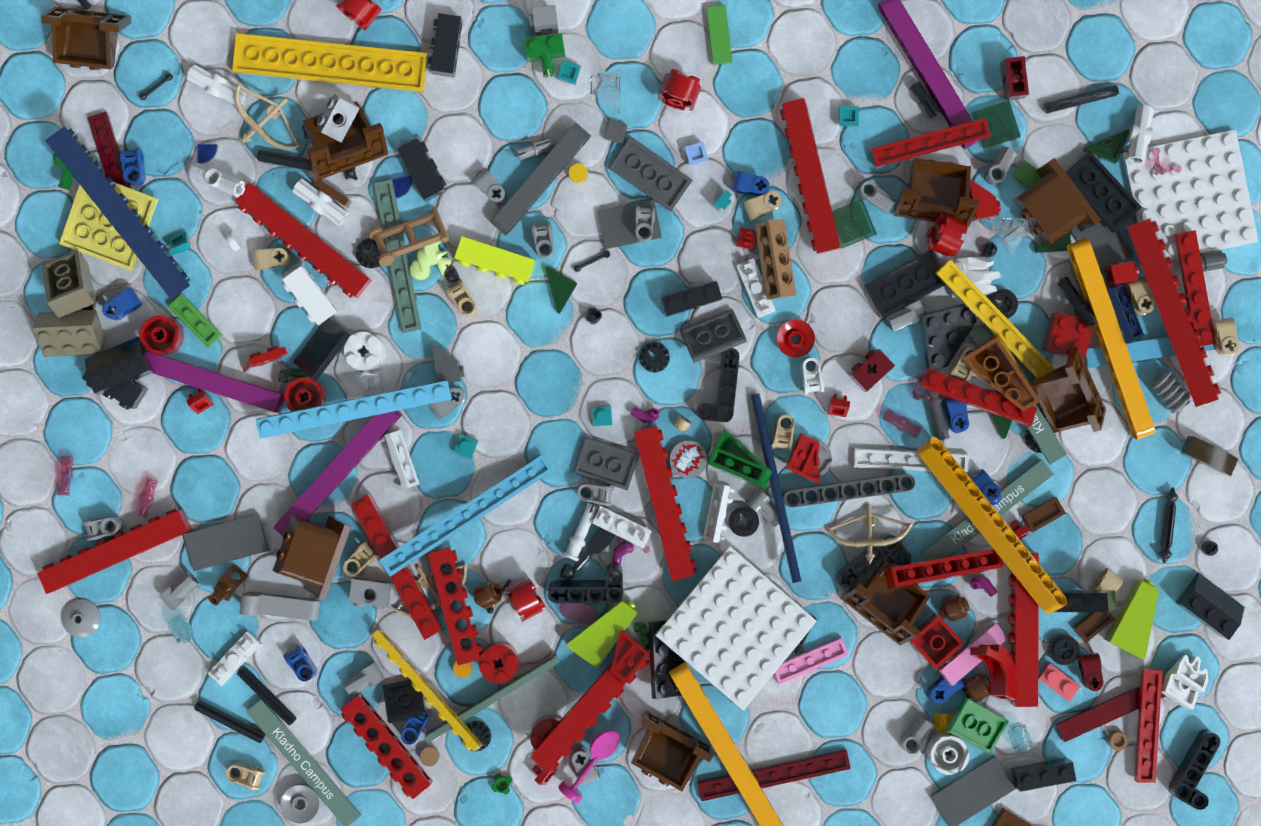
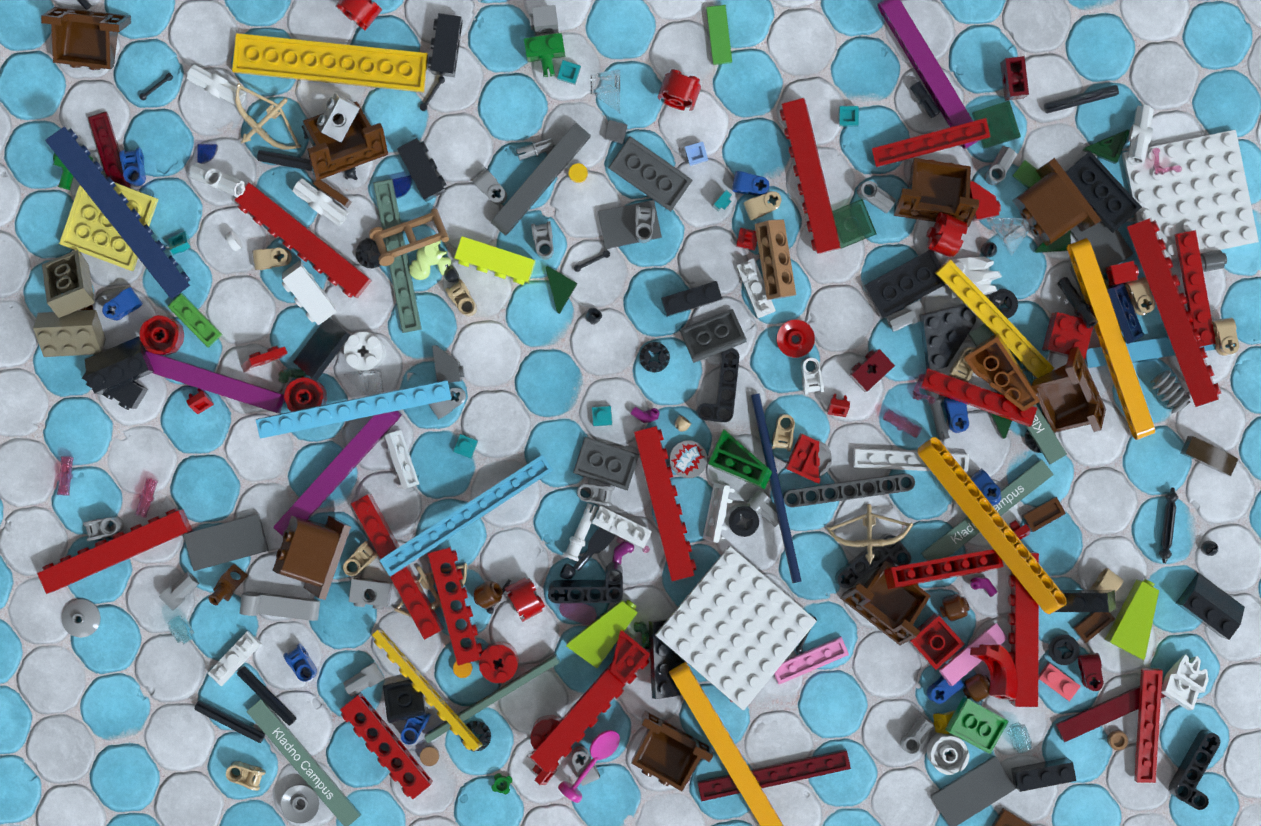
(423, 106): none -> black hinge

